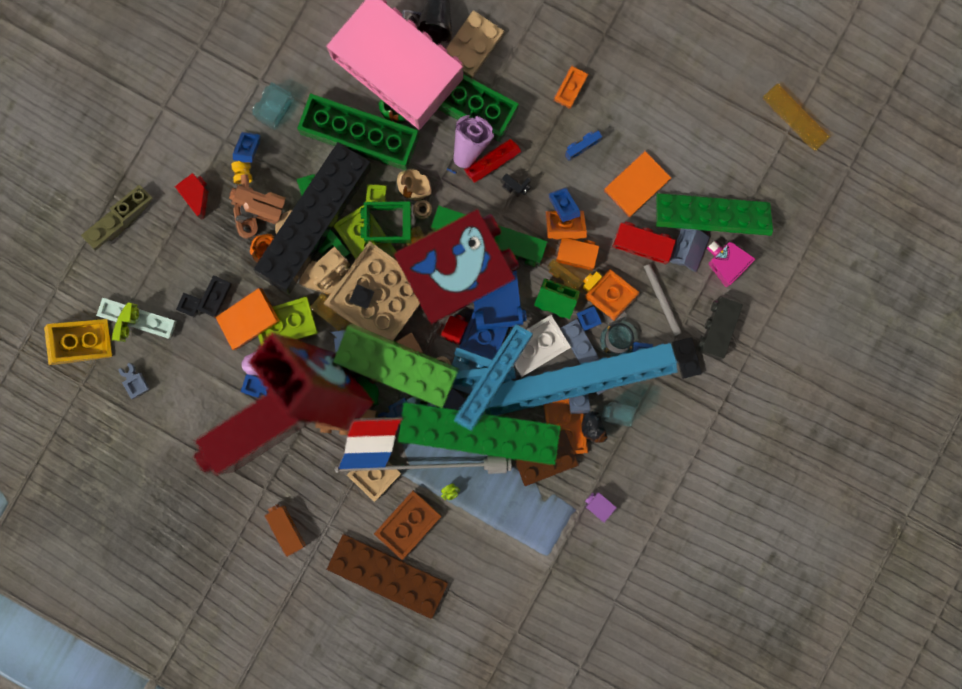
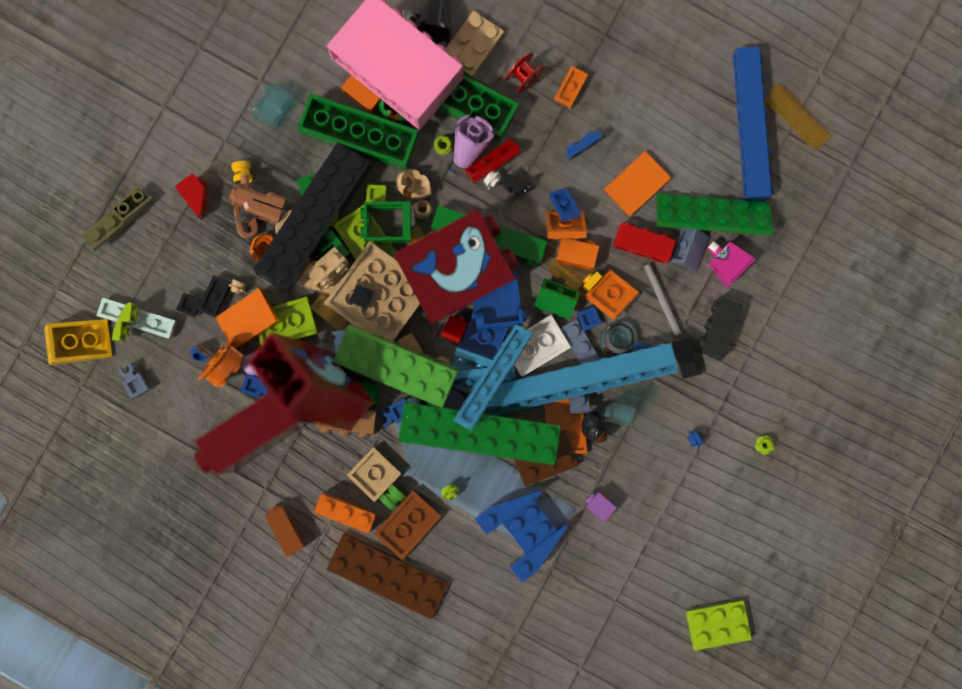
(196, 355): none -> blue plate
(220, 364): none -> orange piece
(237, 286): none -> tan plate
(246, 147): blue plate -> none
(345, 512): none -> orange brick
(361, 95): none -> orange brick
(372, 441): flag -> none
(392, 497): none -> bright green wheel
(443, 139): none -> lime plate
(493, 180): none -> white plate
(525, 72): none -> red piece
(528, 528): none -> blue wedge
(695, 439): none -> blue plate
(718, 625): none -> lime plate
(751, 123): none -> blue brick
(759, 445): none -> lime plate

